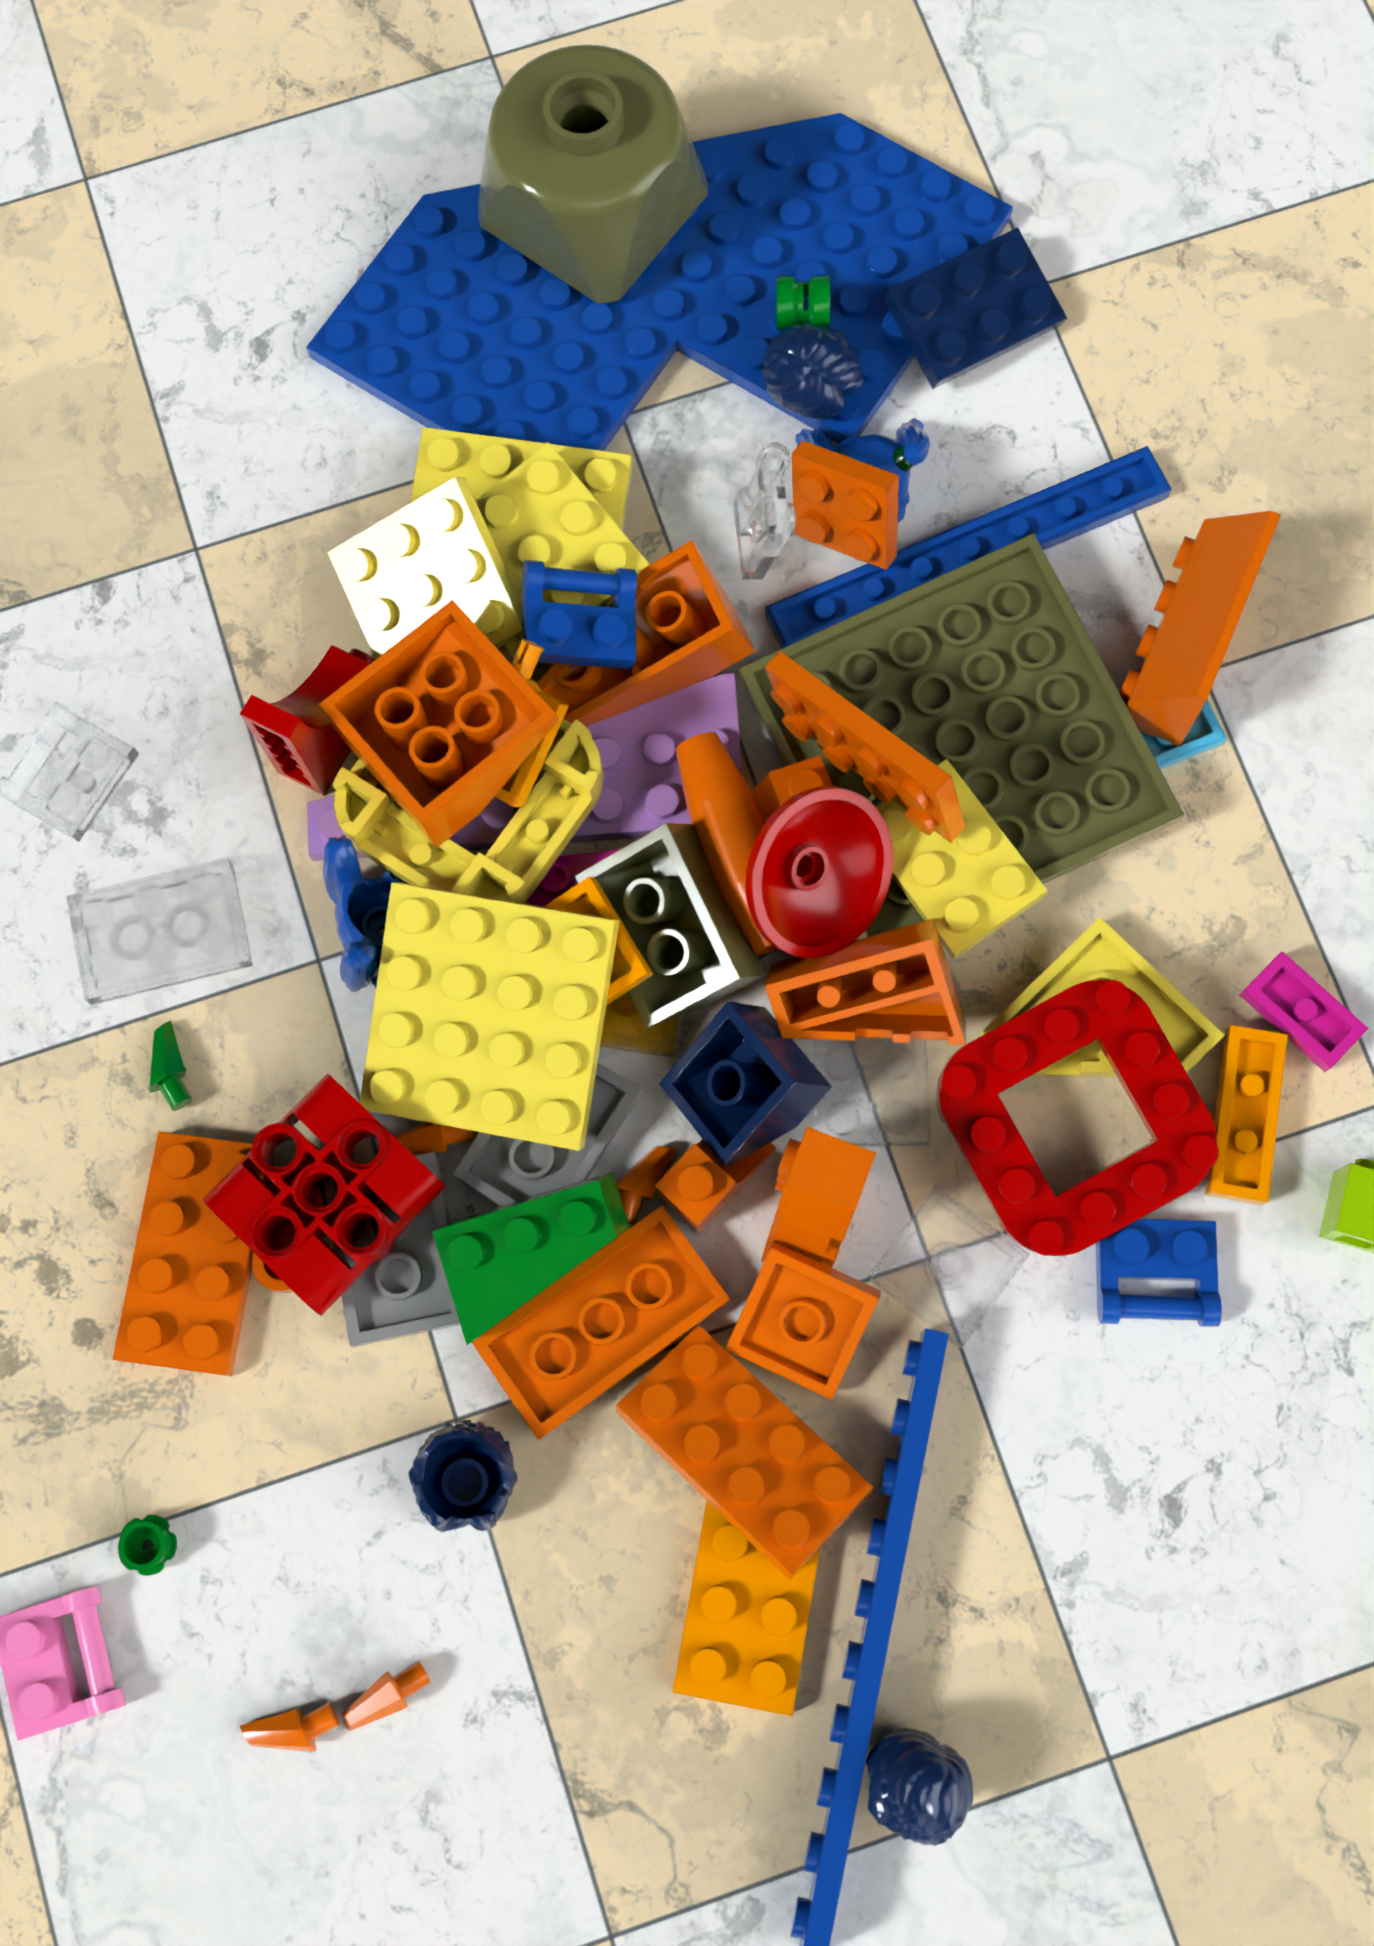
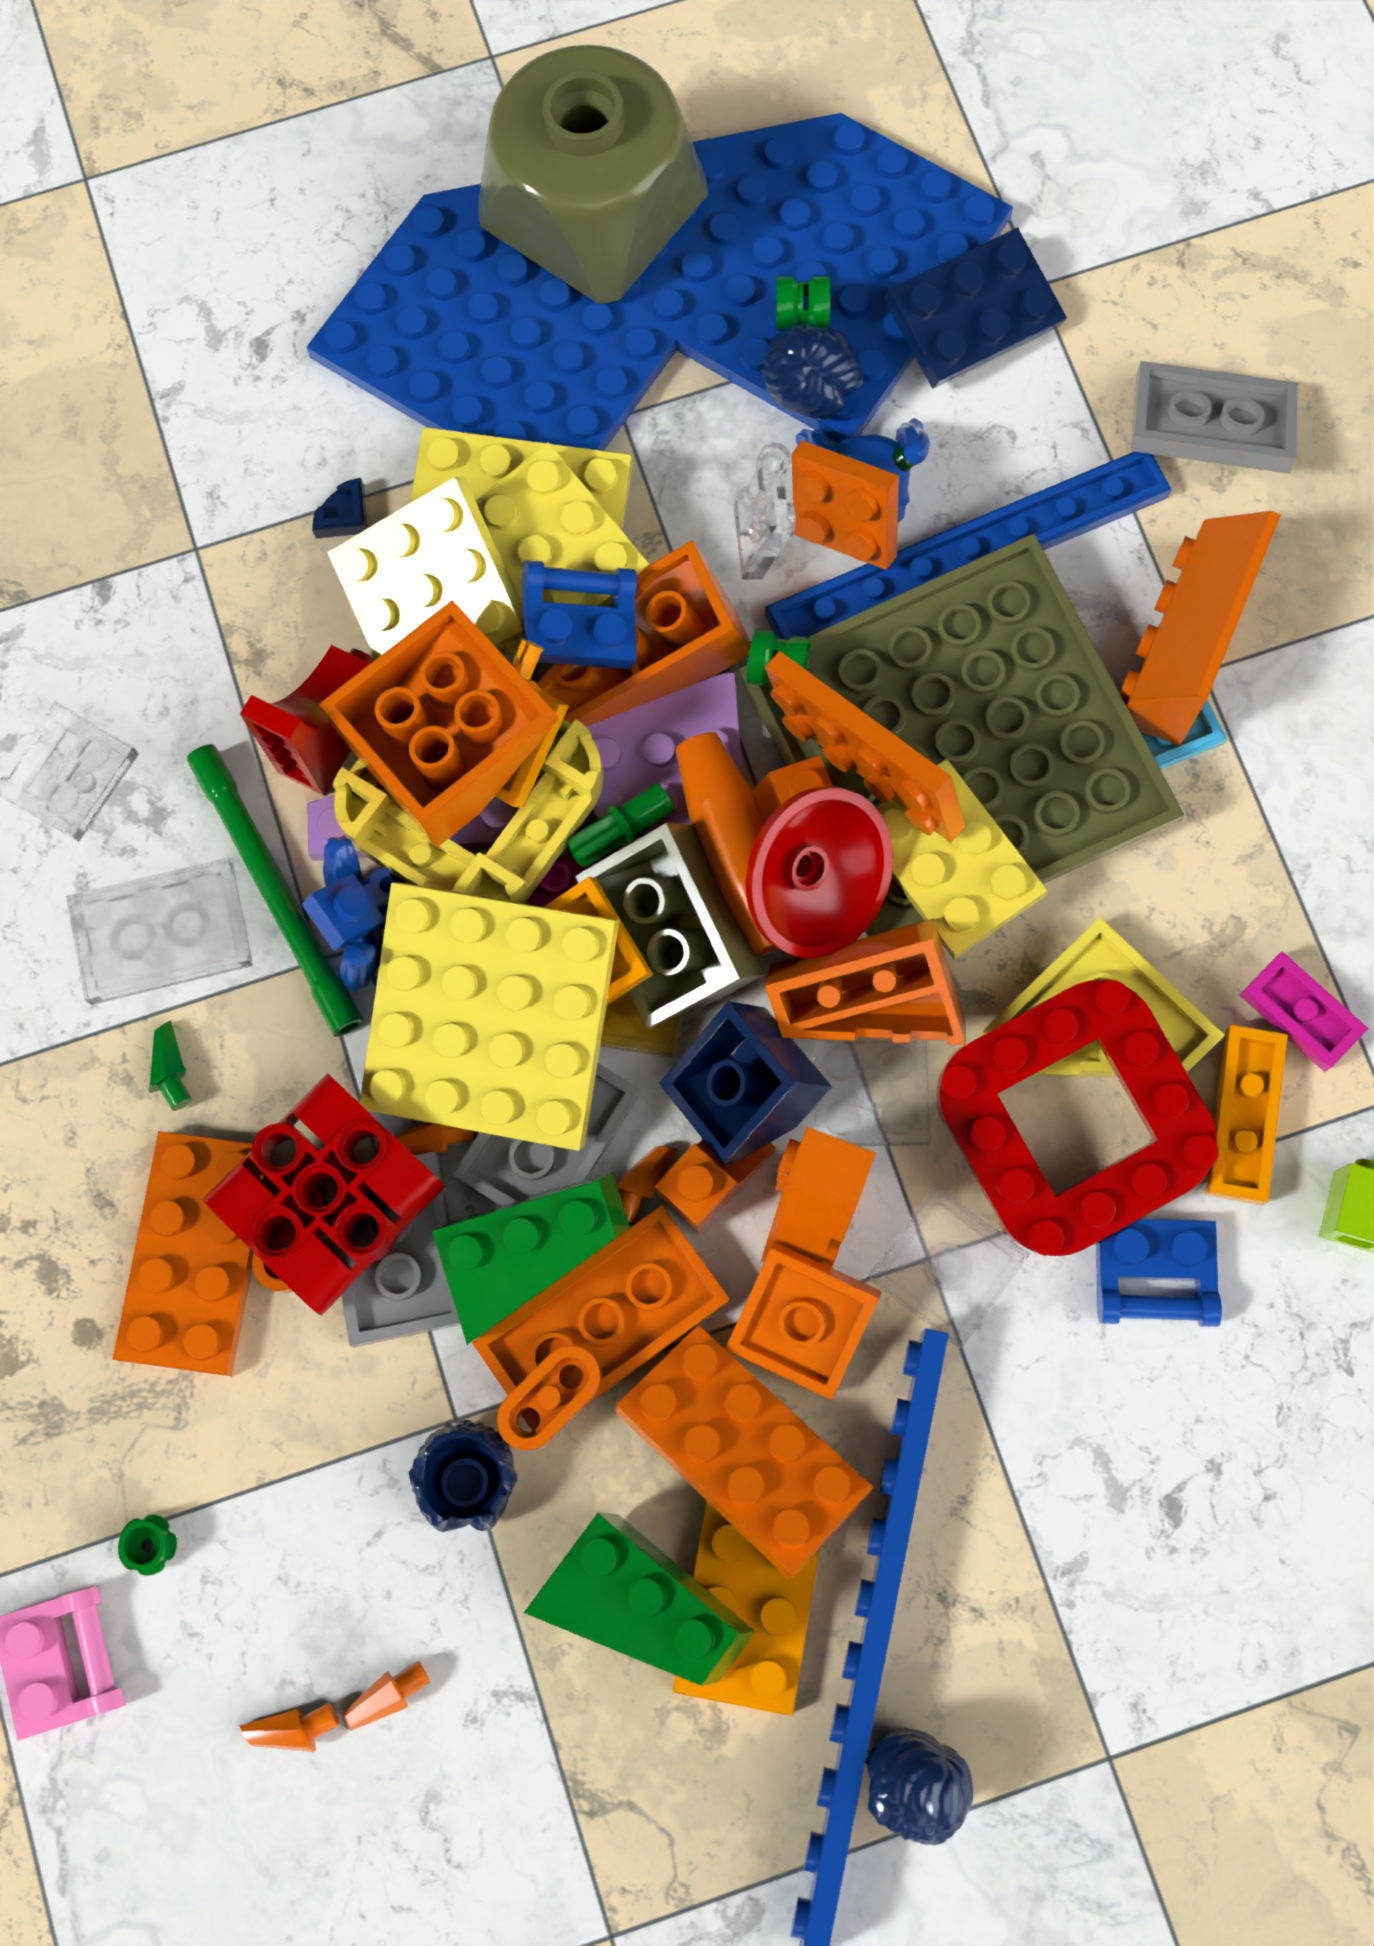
(325, 985): none -> green piece
(342, 511): none -> dark blue tile
(348, 909): none -> blue plate
(549, 1397): none -> orange plate
(620, 825): none -> green axle
(640, 1603): none -> green wedge
(765, 647): none -> green wheel
(1215, 417): none -> light grey plate

